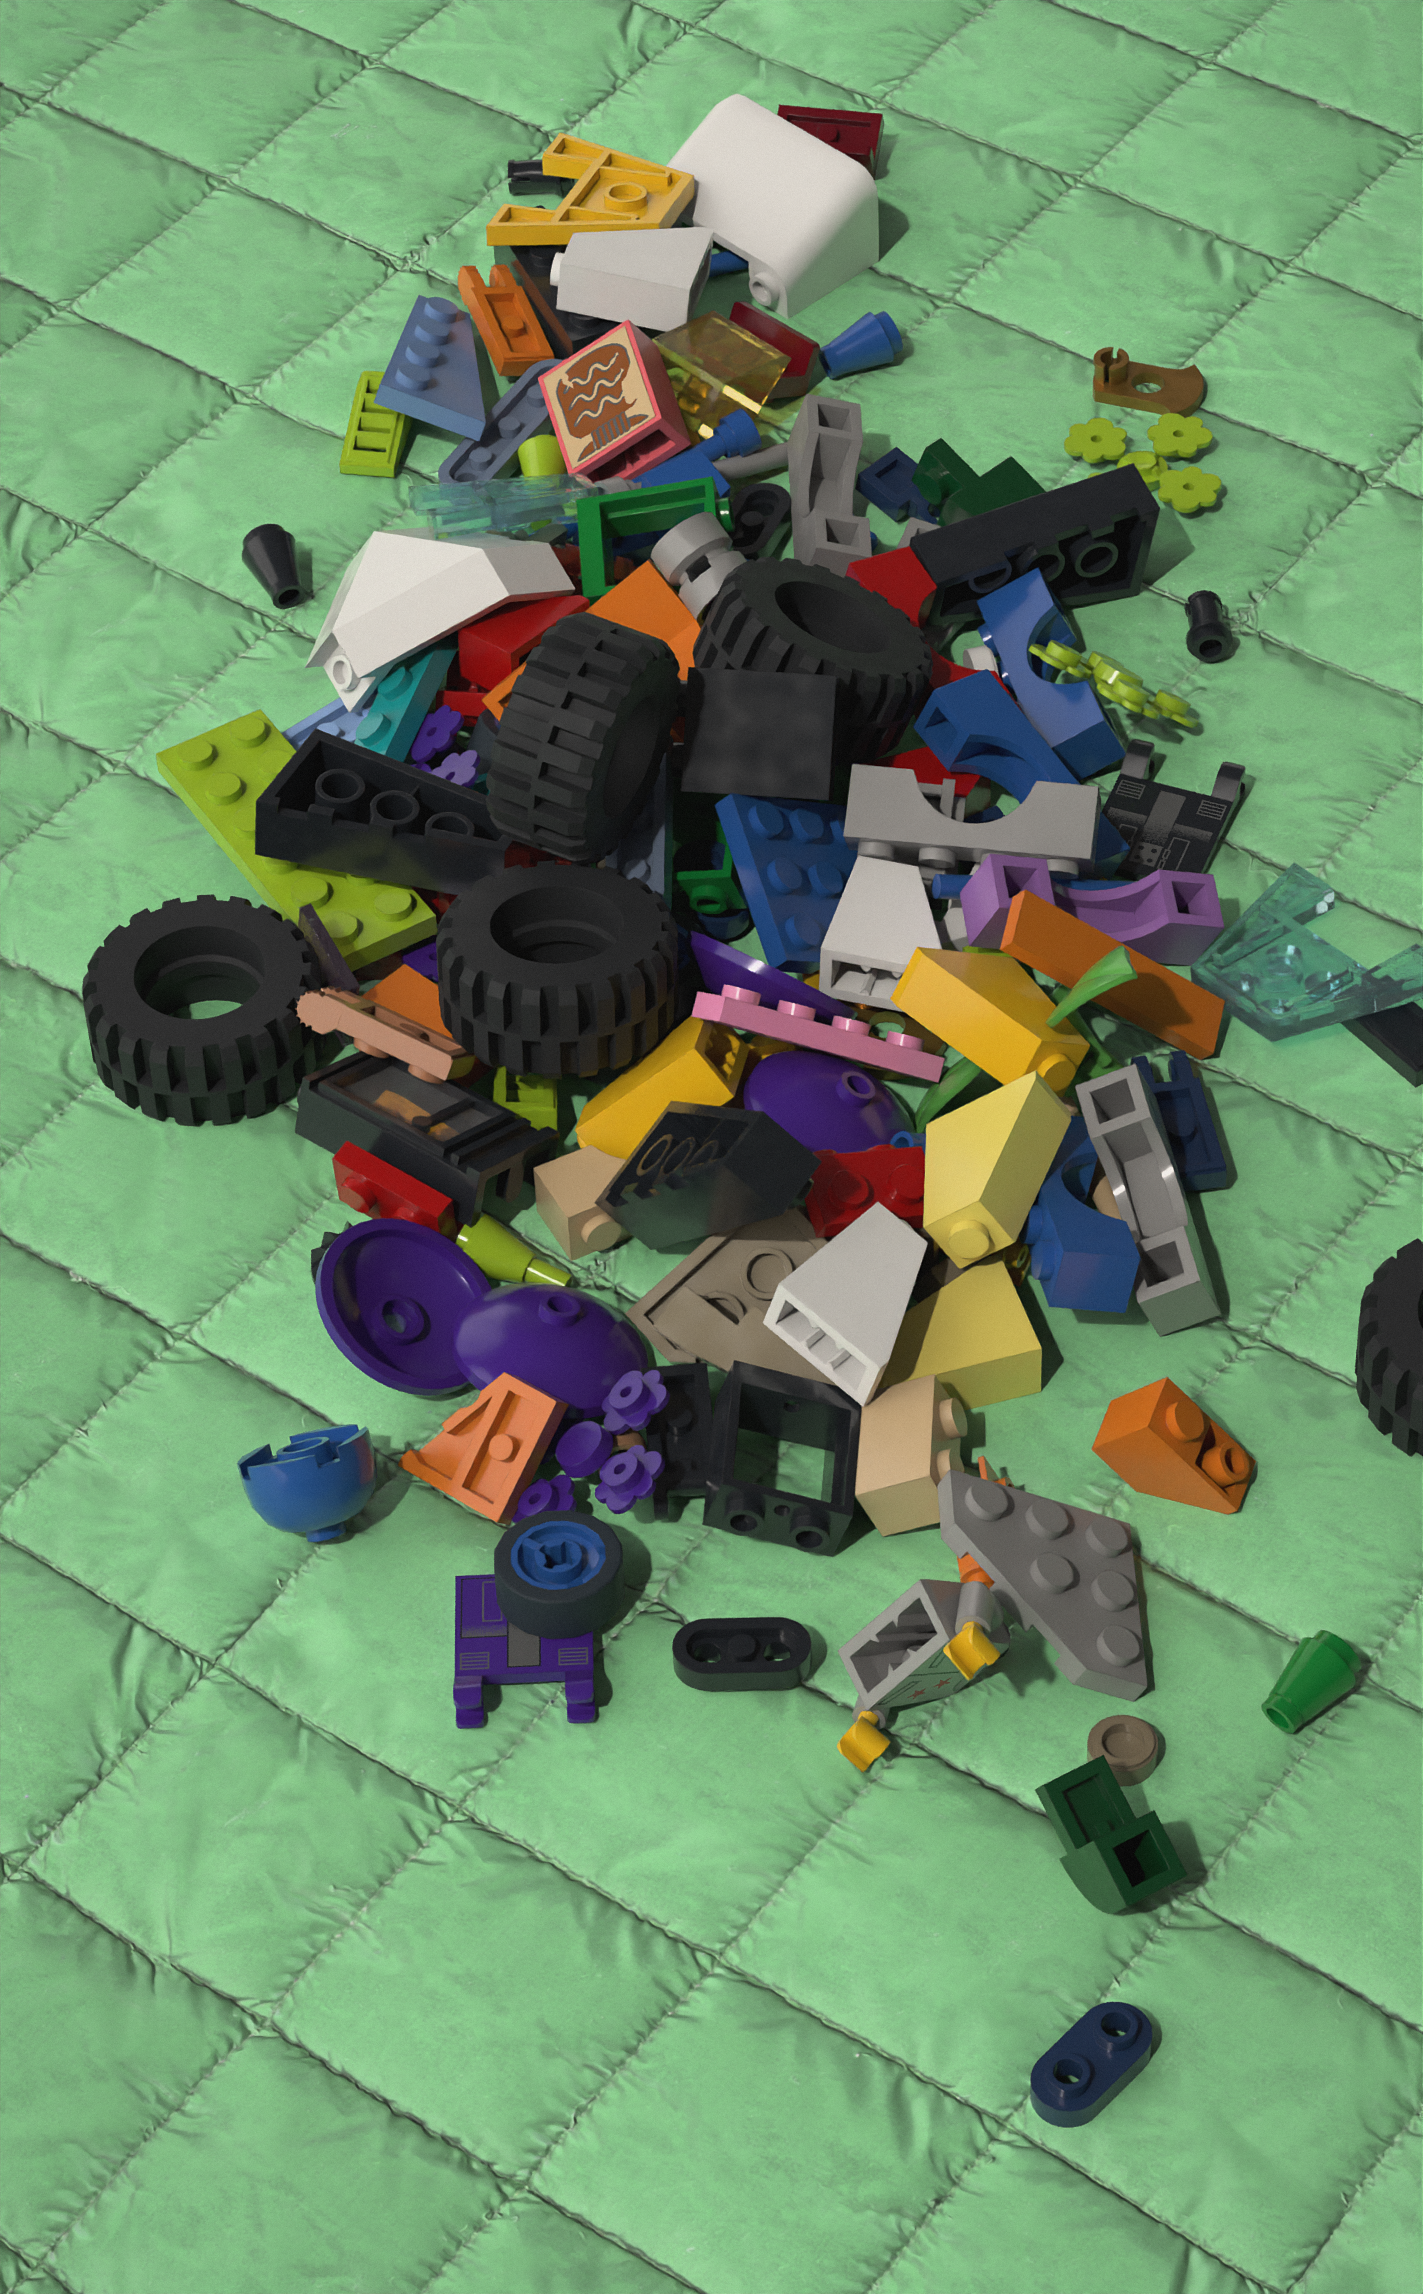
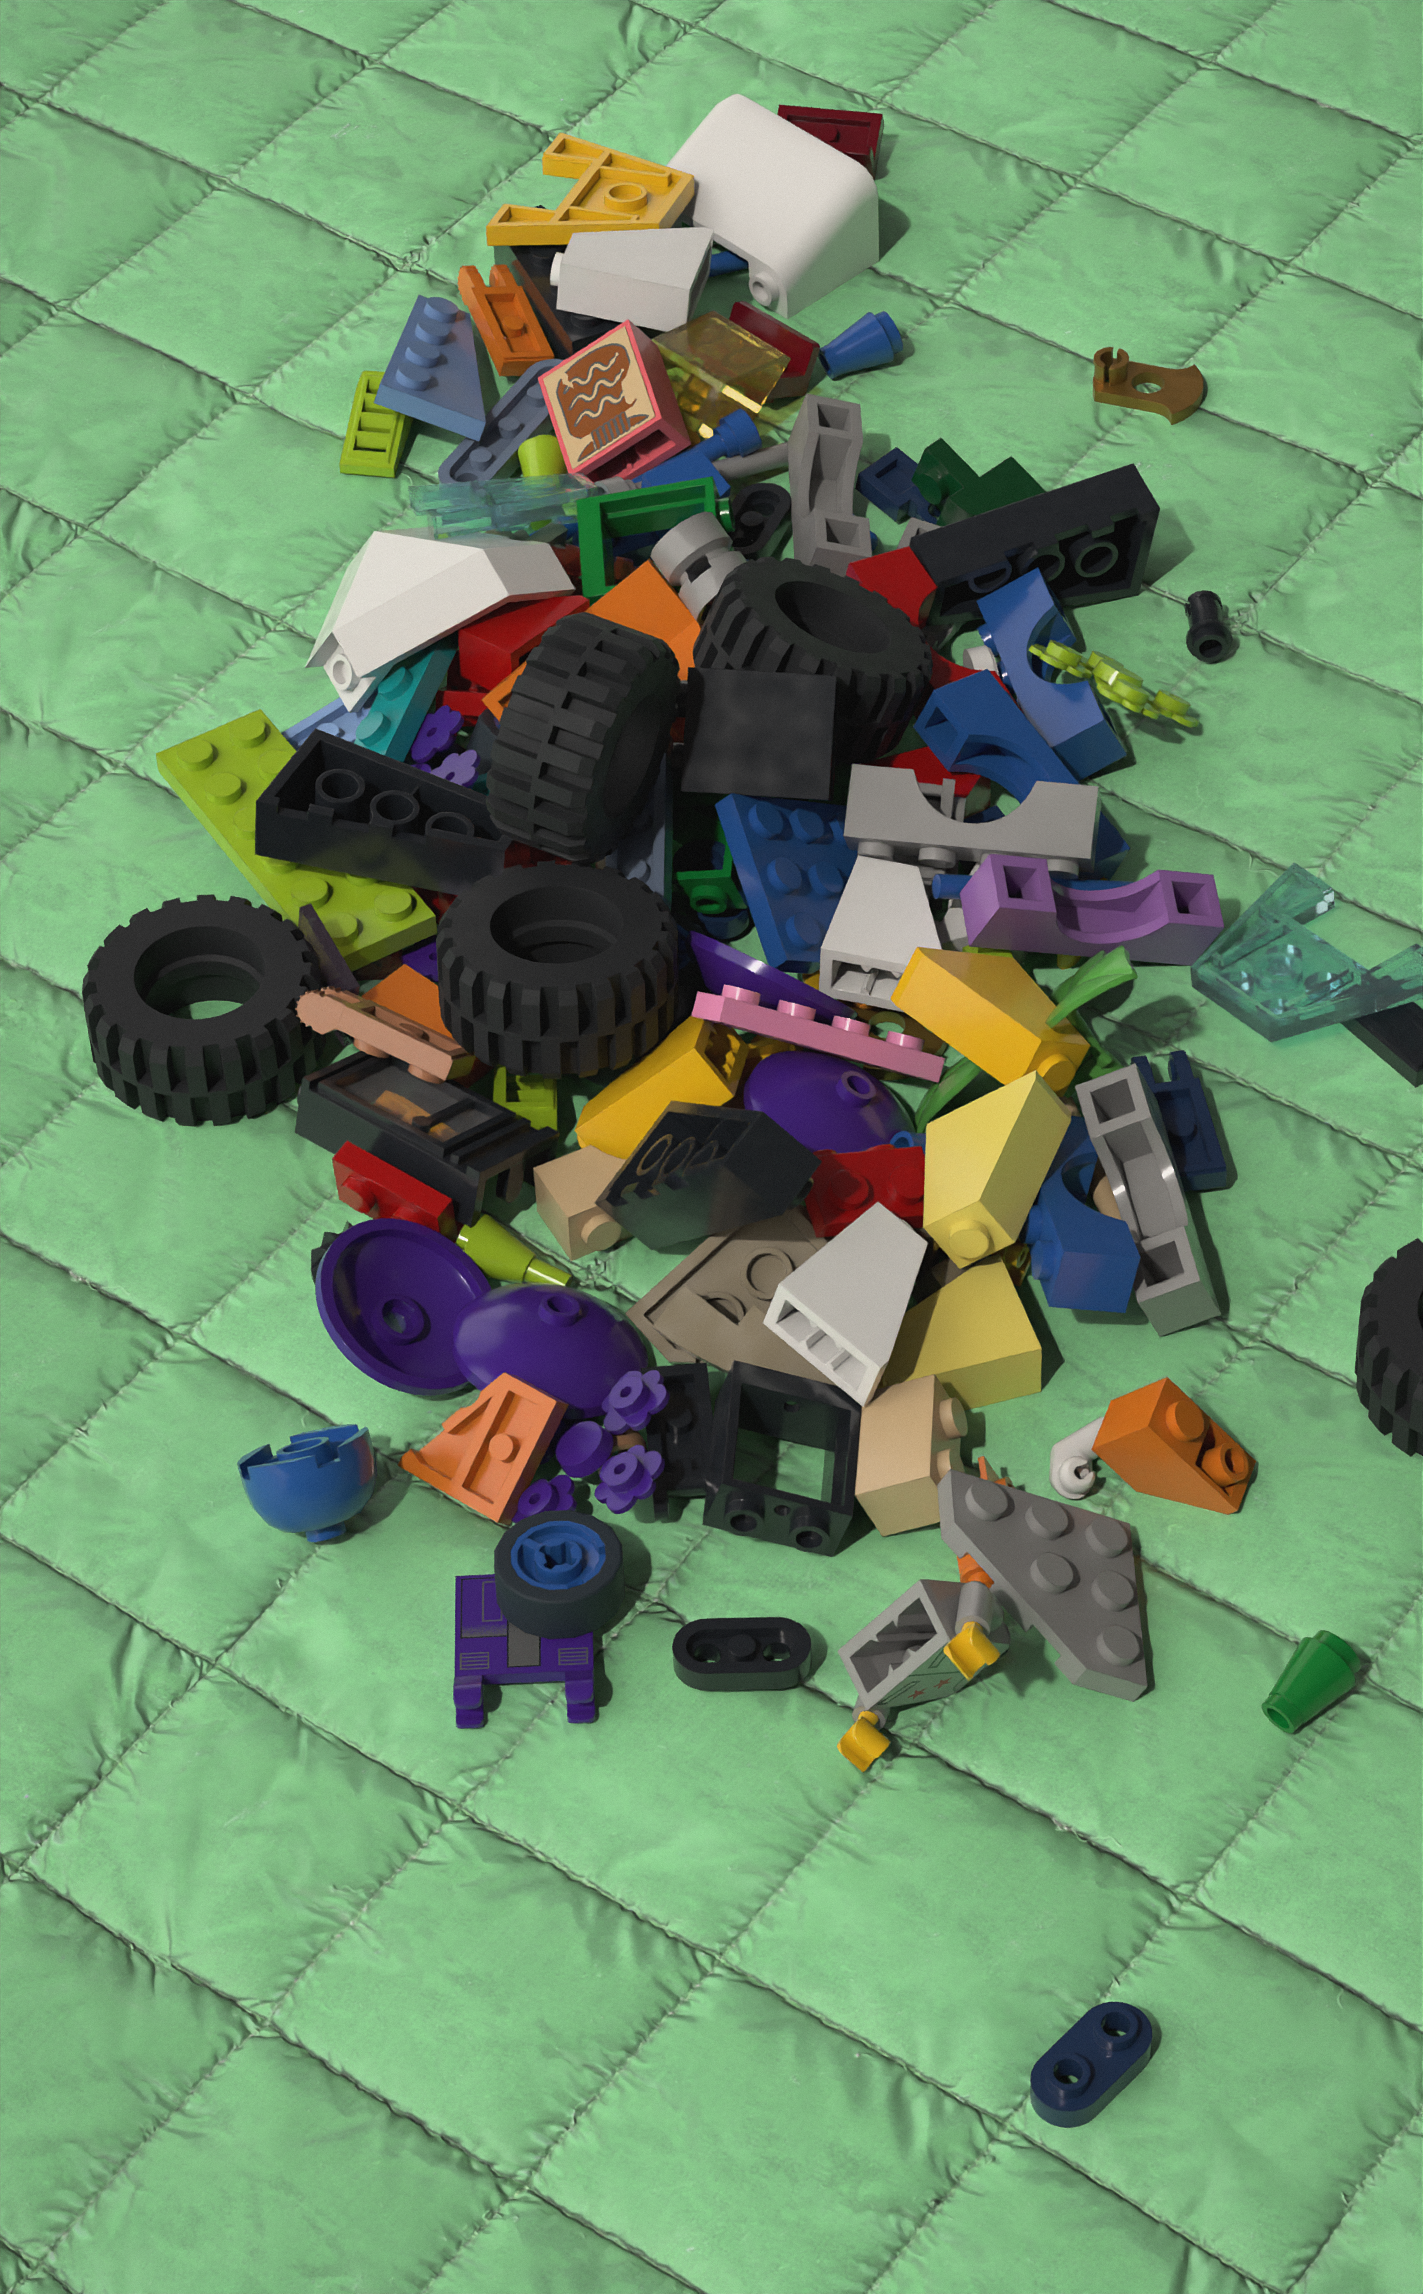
(274, 562): black cone -> none
(529, 177): black pin -> none
(1072, 1462): none -> white arm
(1108, 1849): dark green brick -> none
(1127, 1745): dark tan tile -> none
(1154, 1001): orange tile -> none
(1166, 823): black flag -> none
(1171, 437): lime plant -> none

